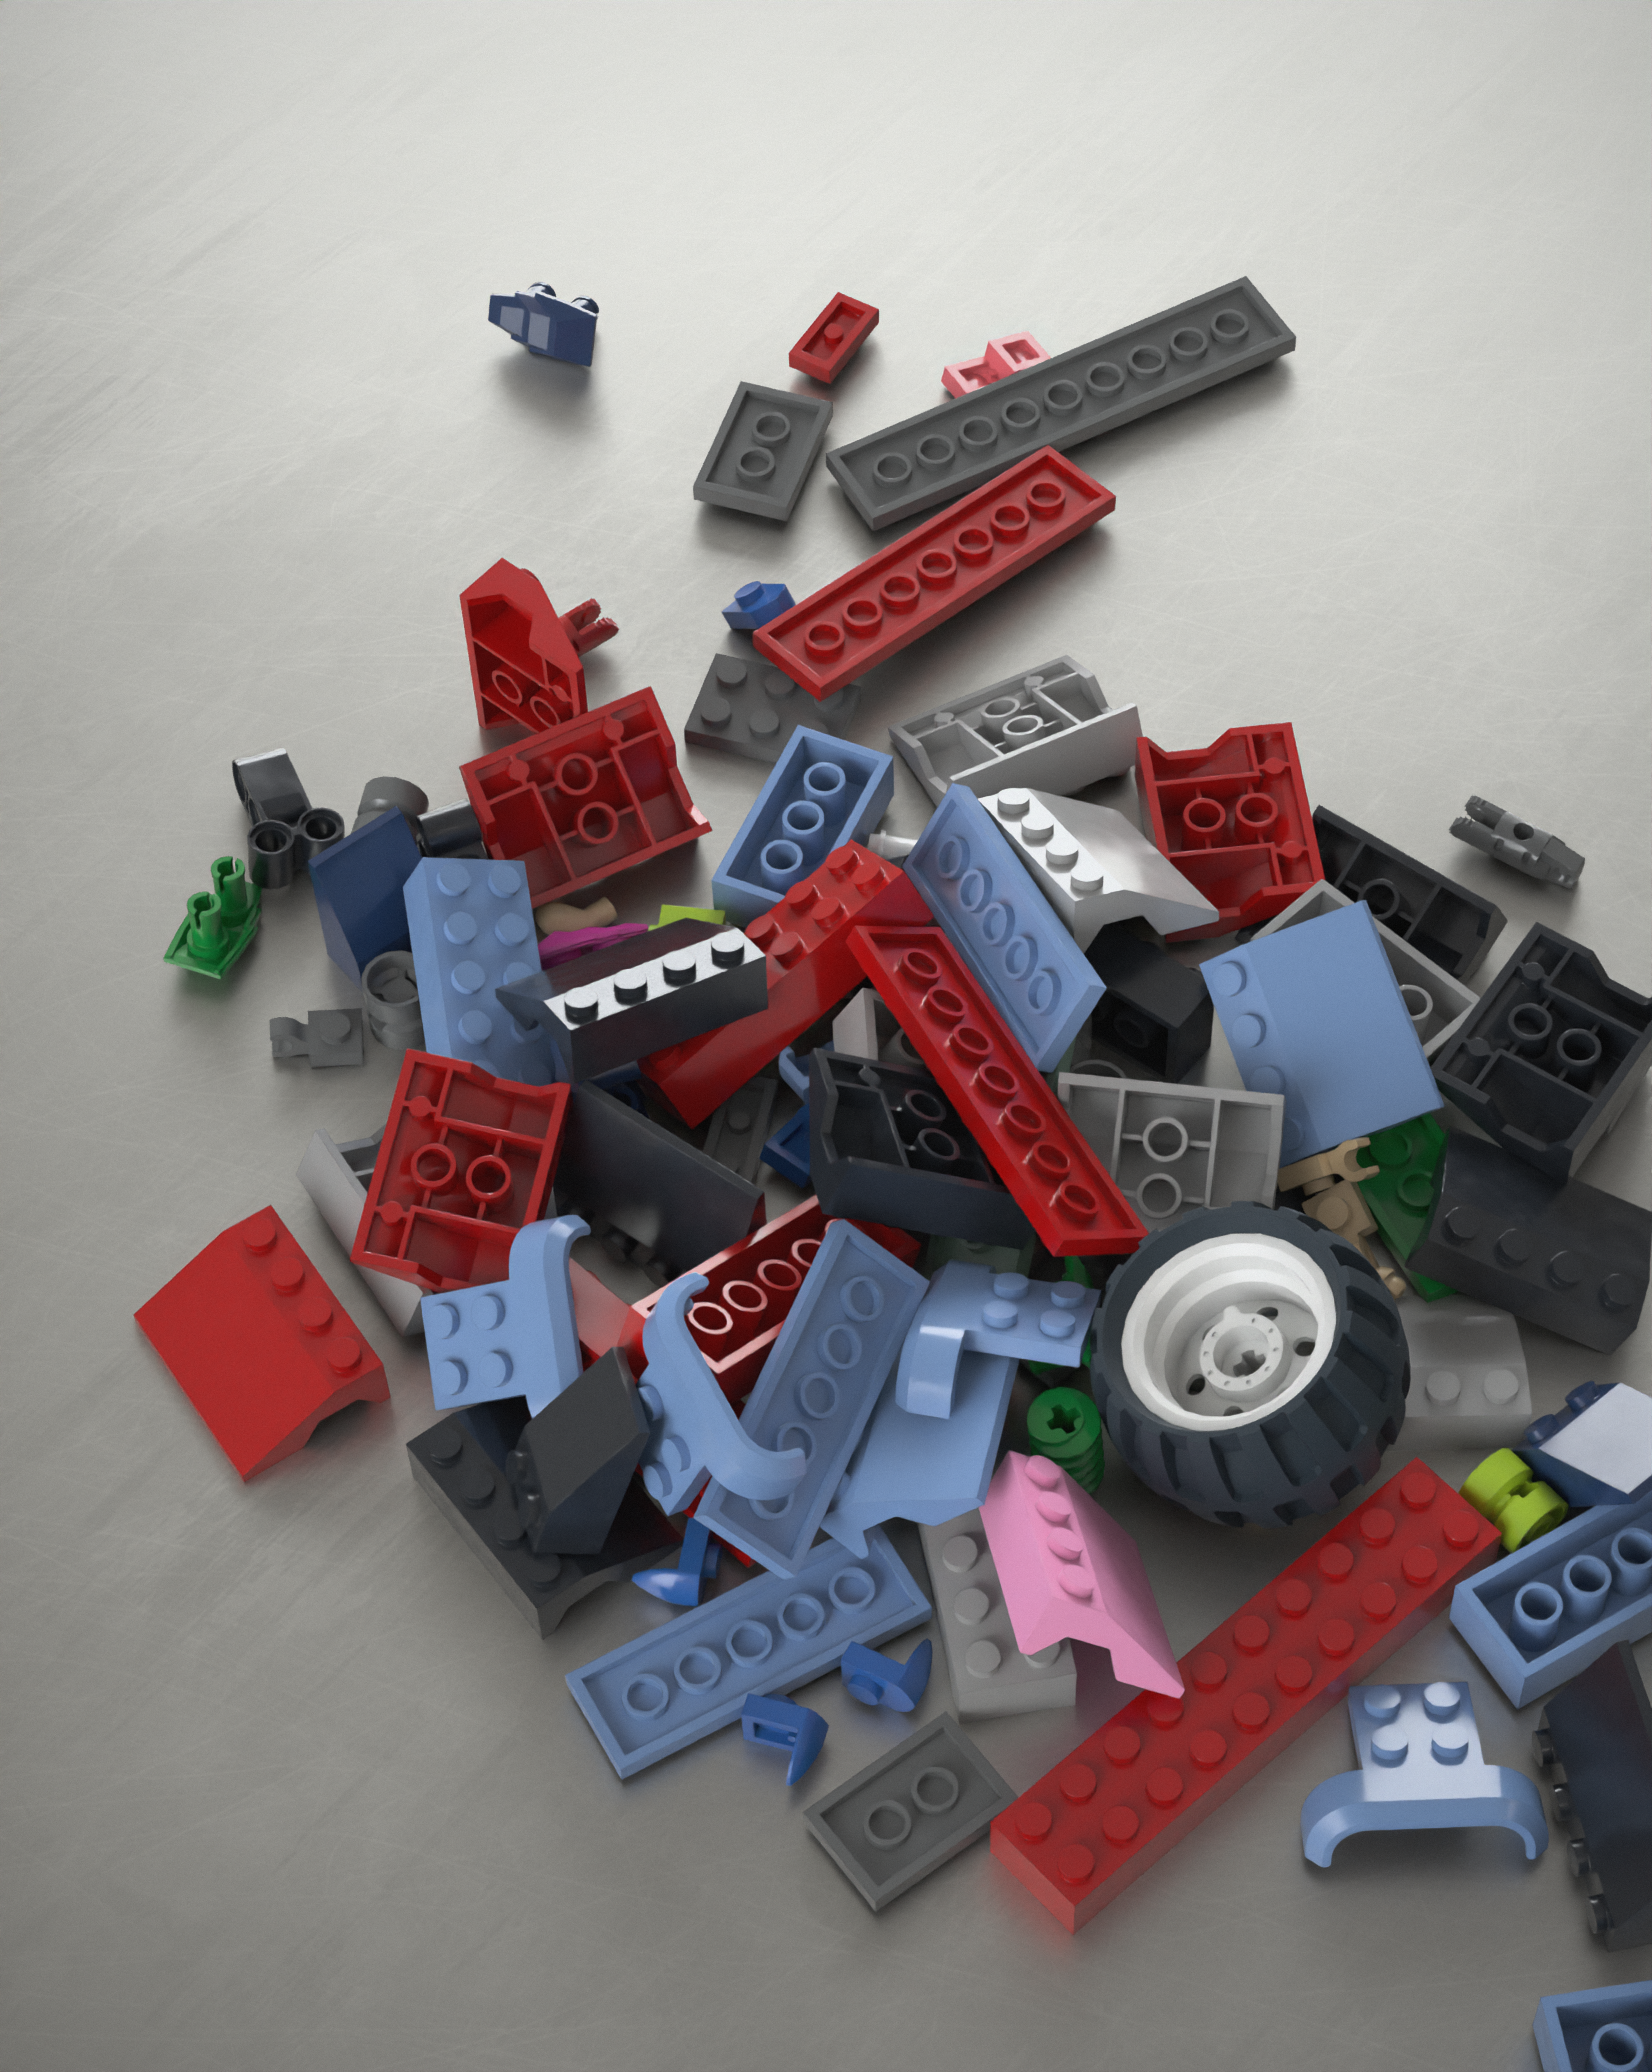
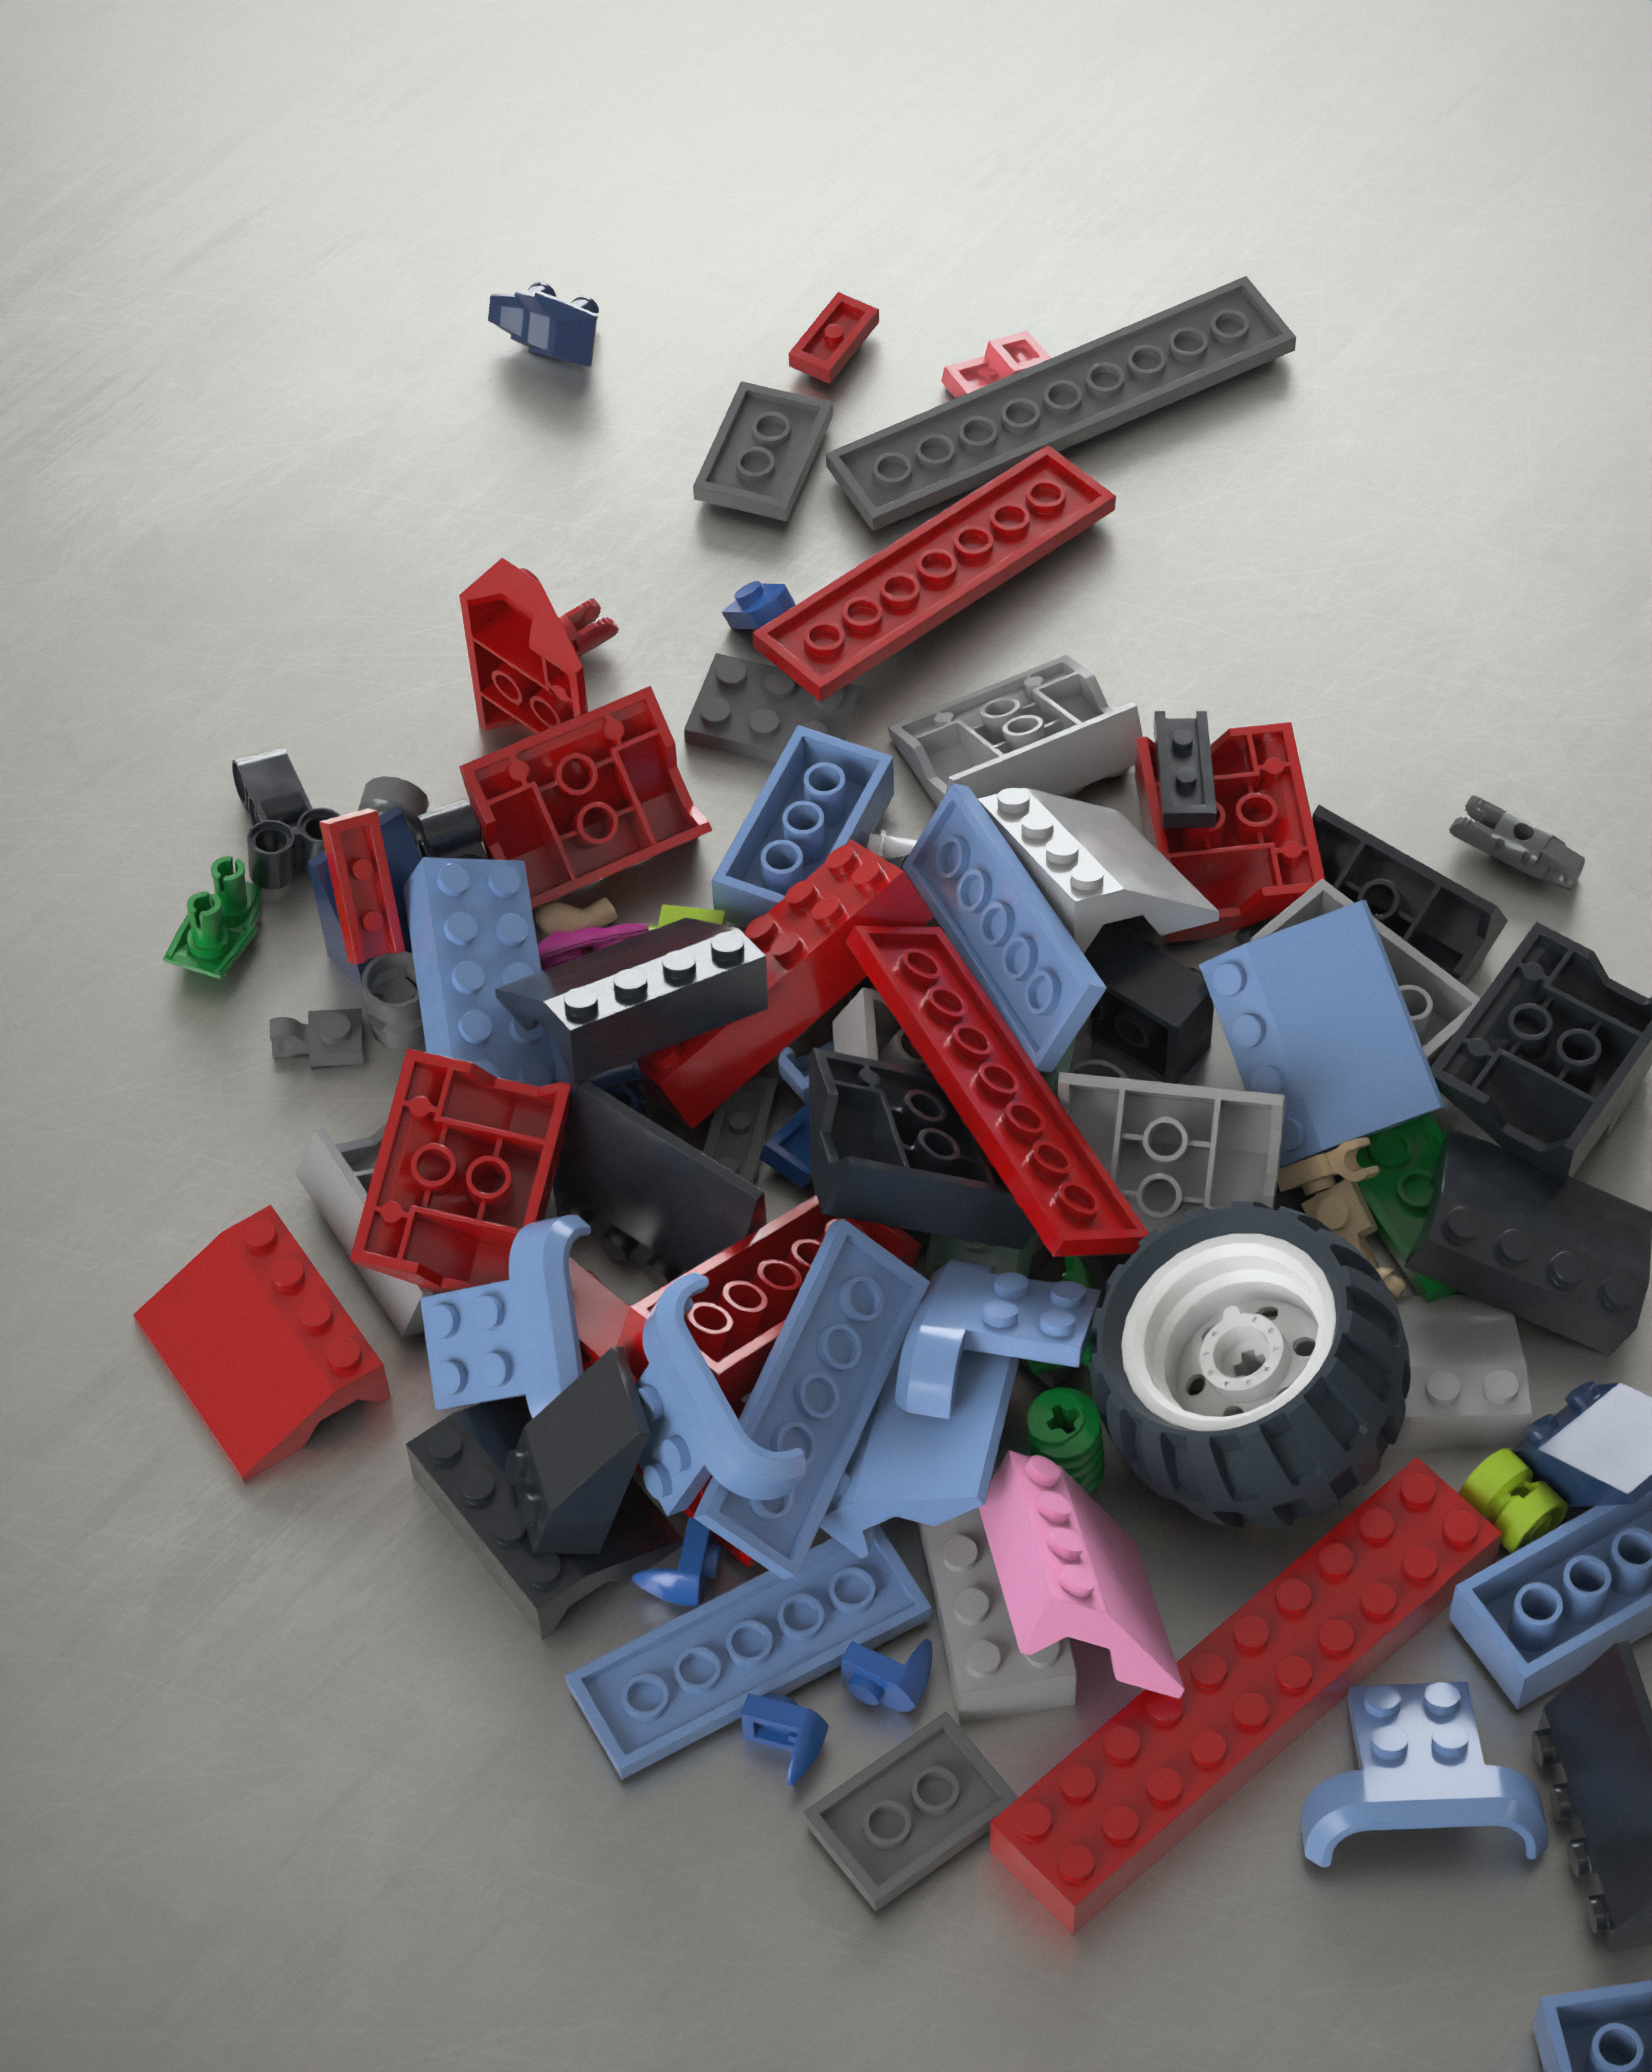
(362, 885): none -> red hinge
(1184, 771): none -> black hinge

